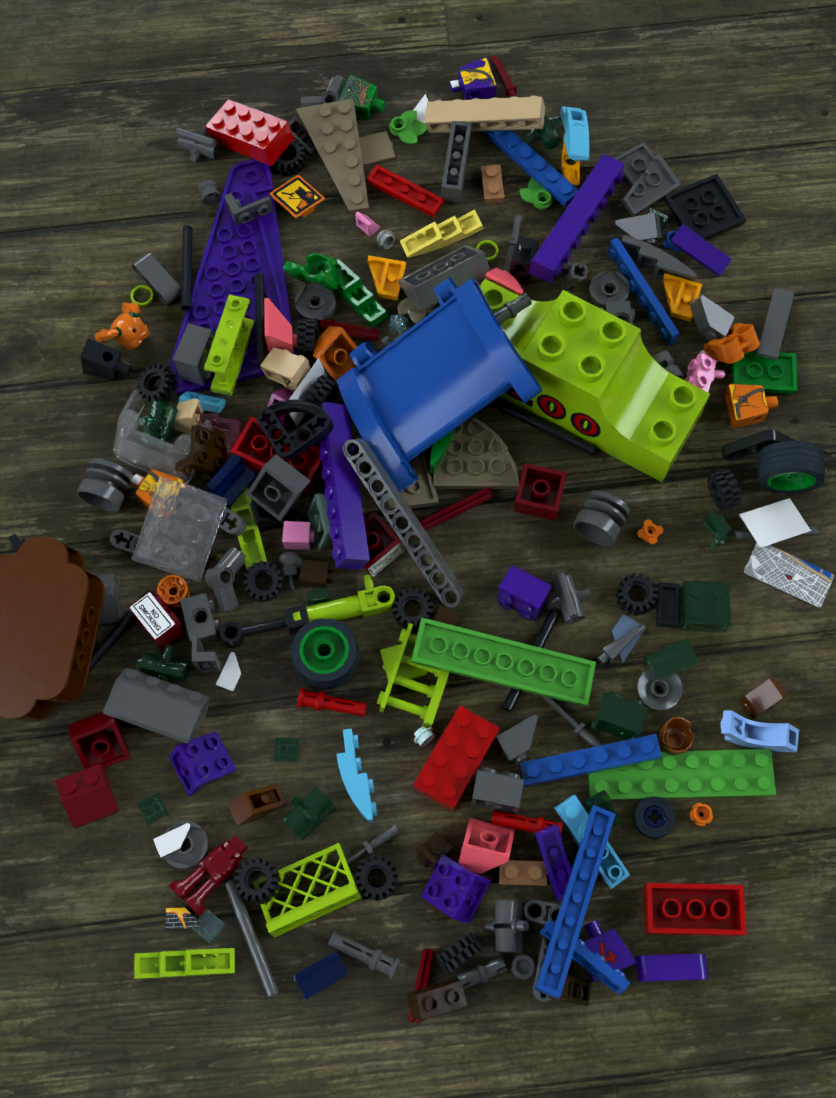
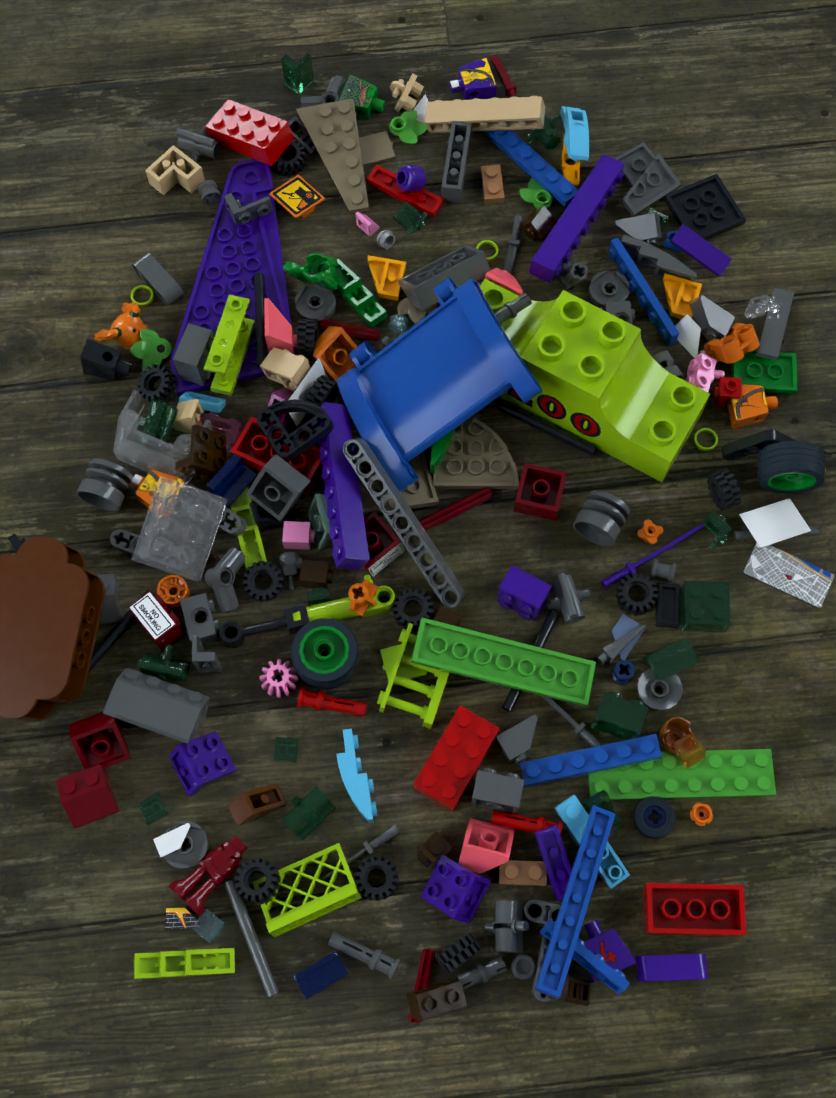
(147, 348): none -> bright green plate
(174, 168): none -> tan brick
(186, 285): black piece -> none
(230, 673): white sticker -> none
(271, 682): none -> bright pink gear
(297, 74): none -> clear green panel
(362, 596): none -> orange piece
(403, 91): none -> tan hips
(410, 218): none -> clear green bracket
(411, 178): none -> dark purple head
(424, 736): light aqua plate -> none
(441, 235): light yellow slope -> none
(523, 255): black torso -> none
(538, 223): none -> dark brown brick
(624, 678): none -> dark blue bush
(629, 568): none -> dark purple sword
(663, 570): none -> dark grey bush
(689, 335): none -> white sticker
(689, 750): none -> clear orange slope
(705, 448): none -> lime piece
(726, 388): none -> red bracket
(759, 735): light blue arch -> none
(760, 305): none -> clear plate
(763, 698): slope -> none

